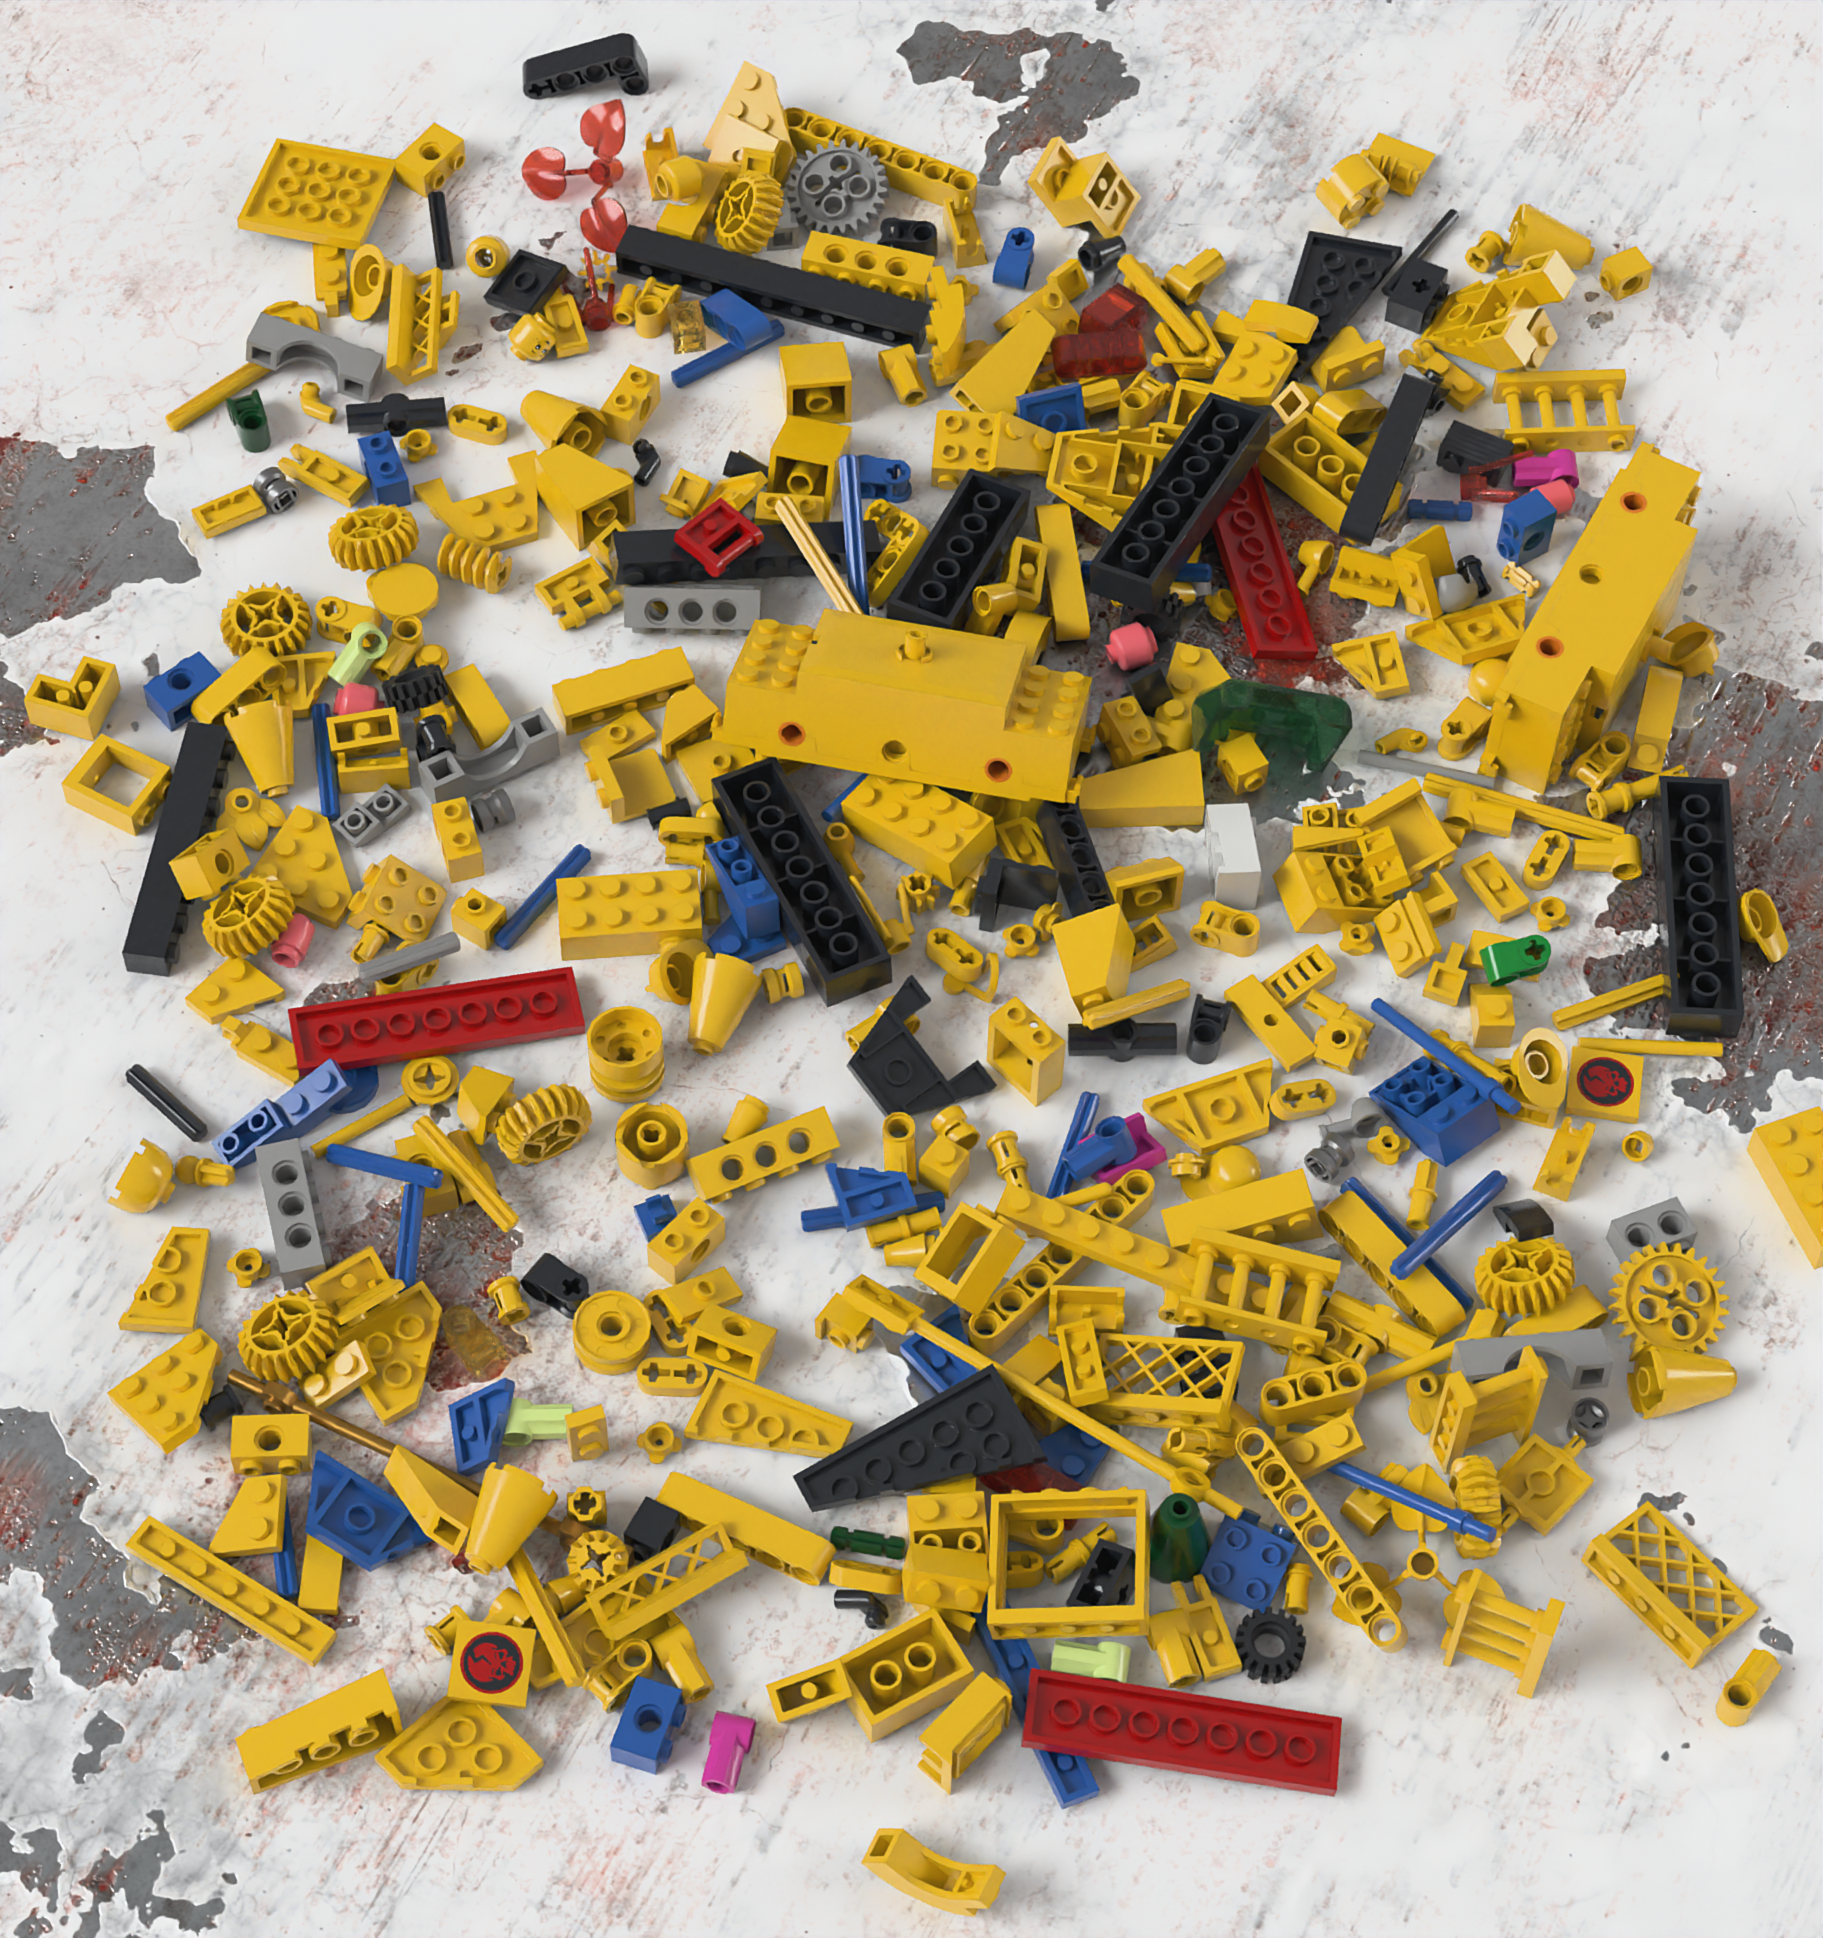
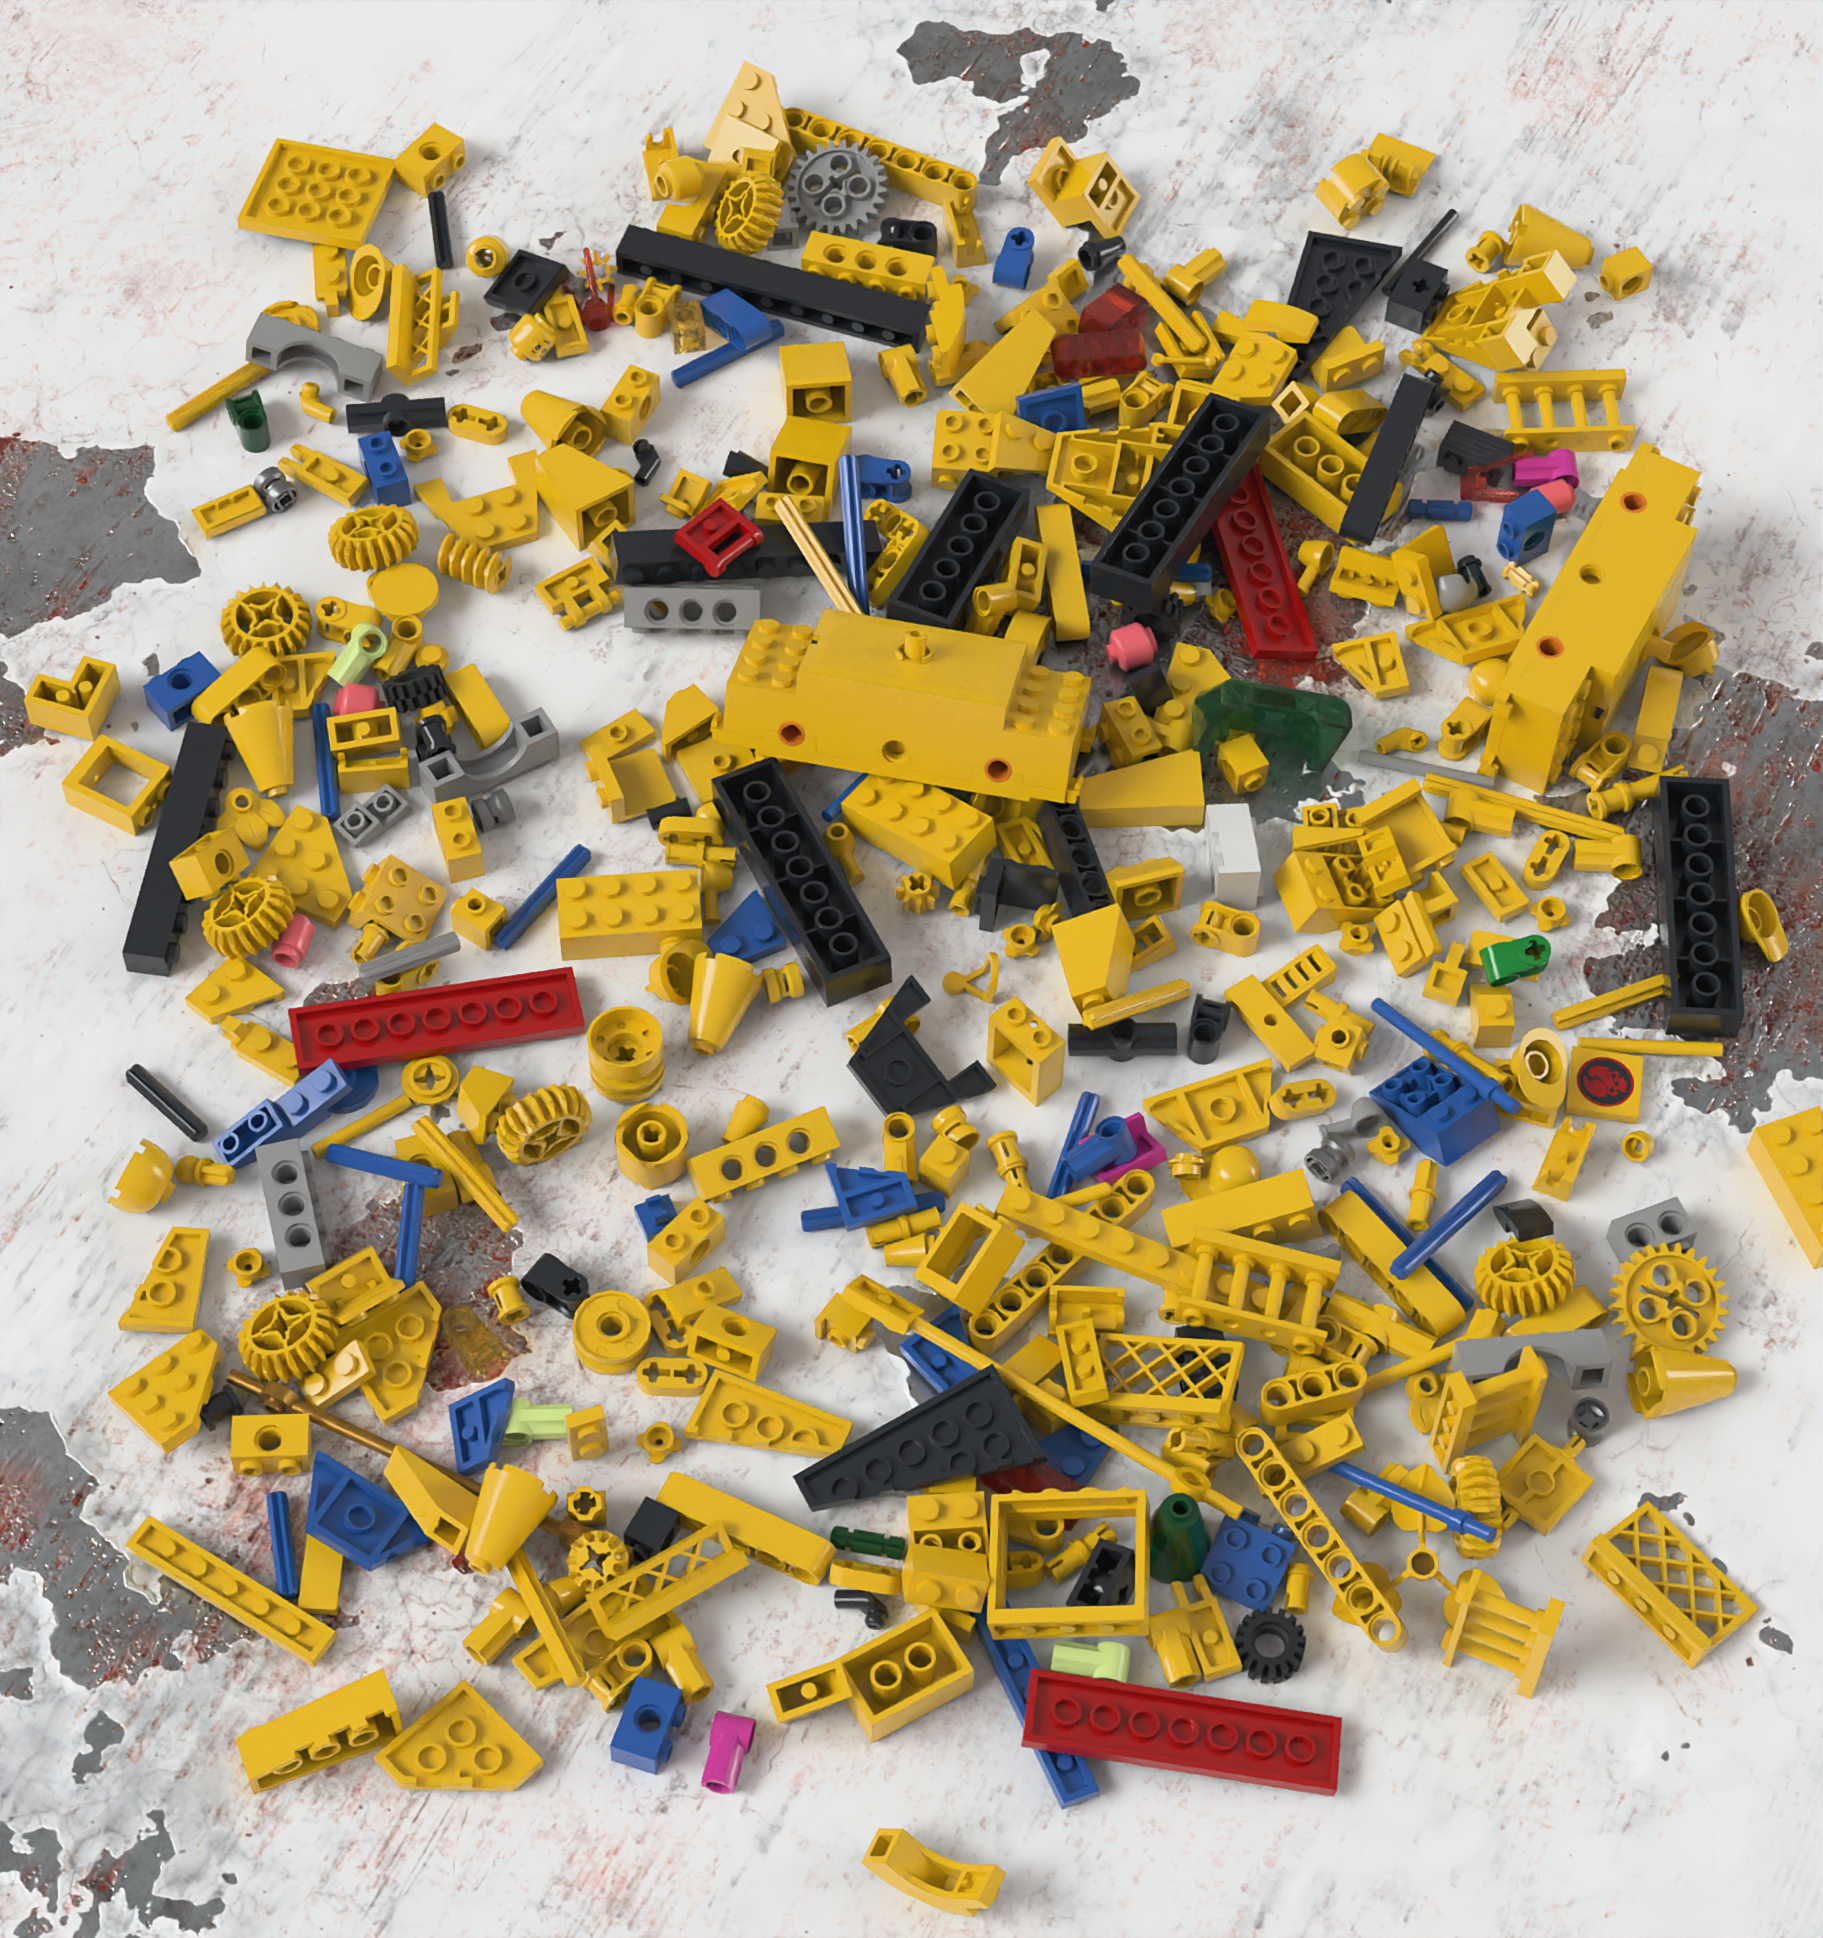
(254, 1519): yellow wing -> none
(444, 1632): yellow bush -> none
(491, 1664): tile -> none
(544, 173): clear red plant -> none
(587, 65): black beam -> none
(614, 691): yellow brick -> none
(745, 888): blue slope -> none
(891, 932): yellow plant -> none
(954, 954): yellow beam -> none
(965, 1729): yellow window -> none
(1747, 1686): yellow piece -> none

